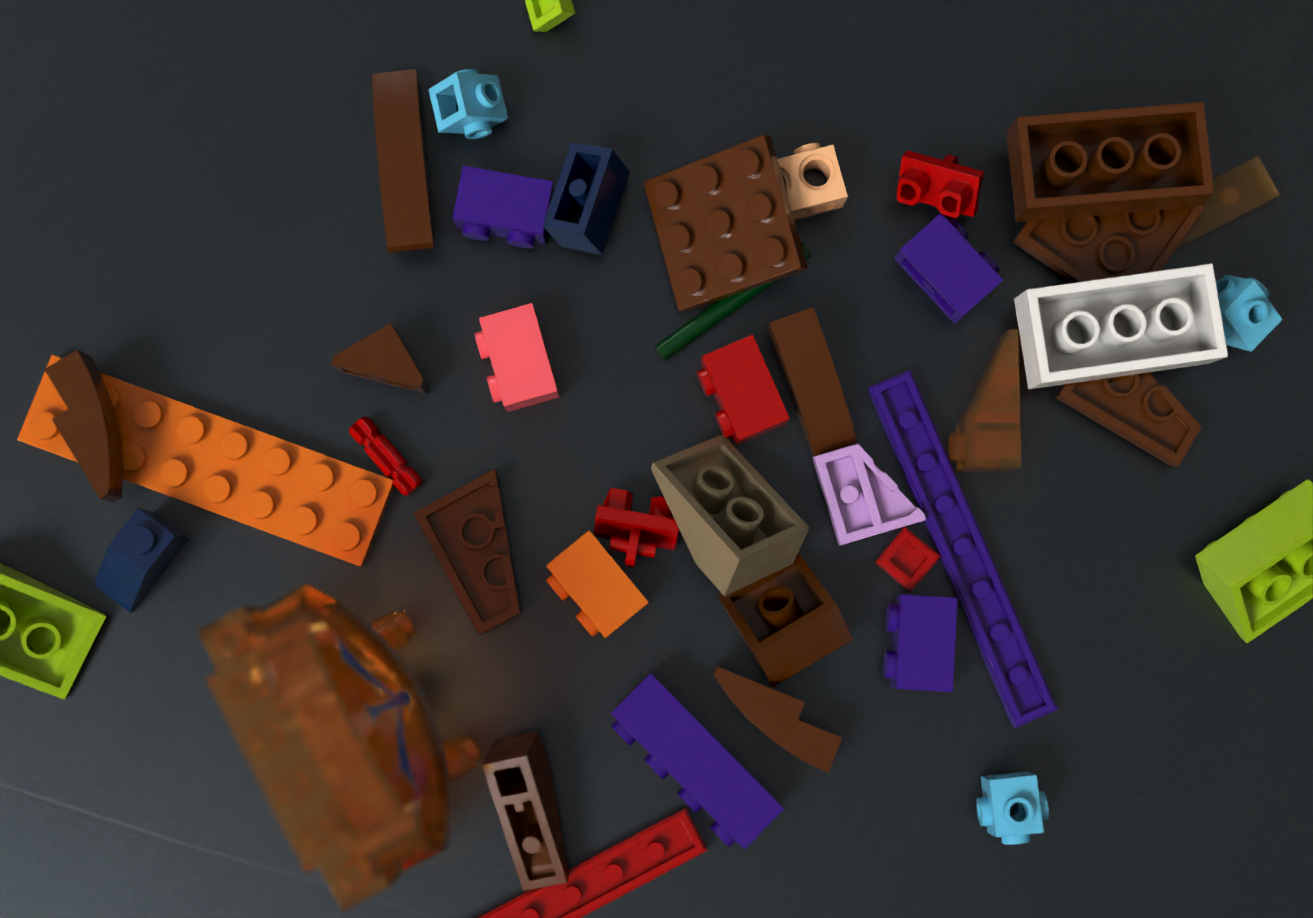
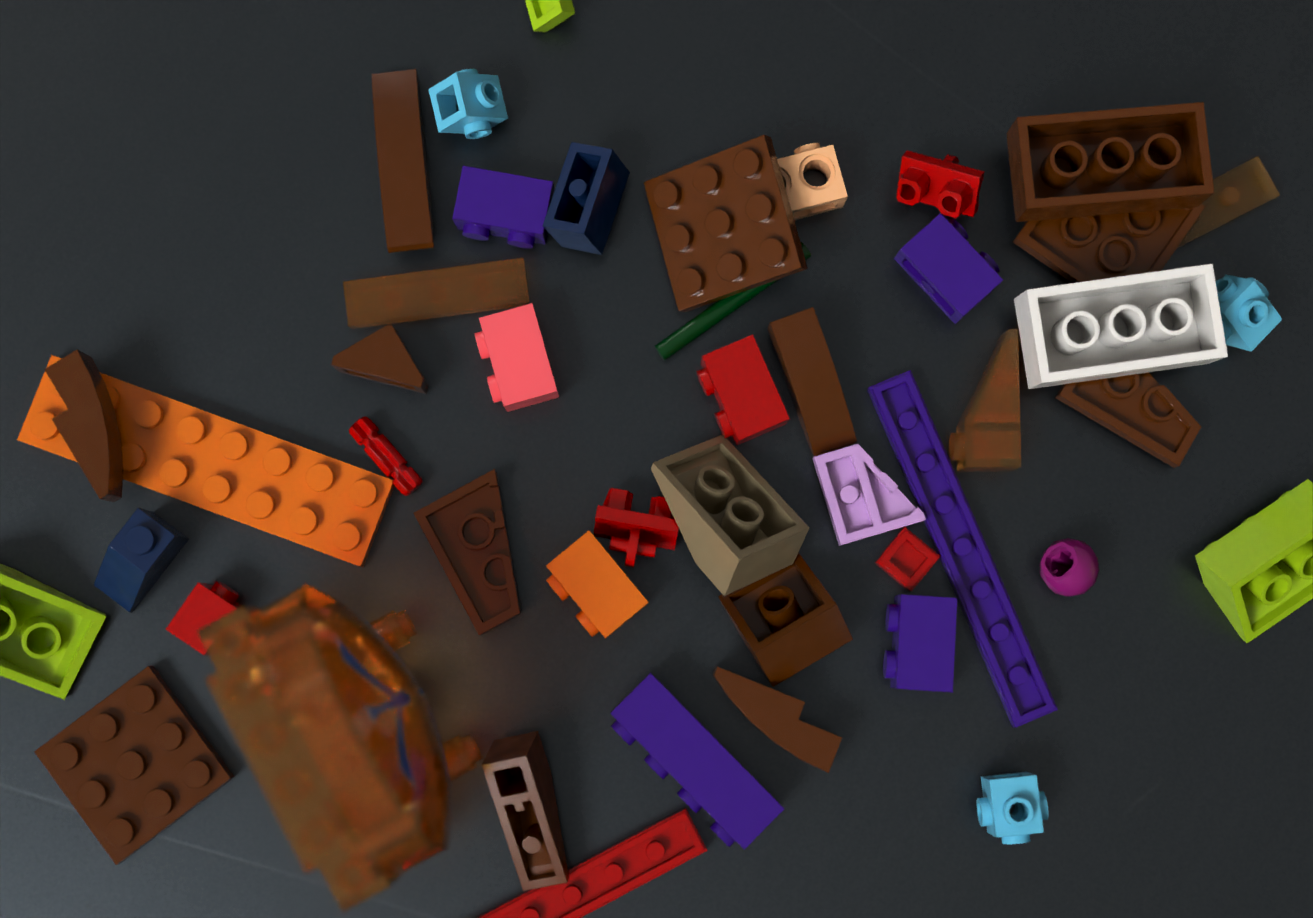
(134, 764): none -> reddish brown plate
(200, 609): none -> red brick
(436, 293): none -> clear orange tile
(1069, 567): none -> magenta piece

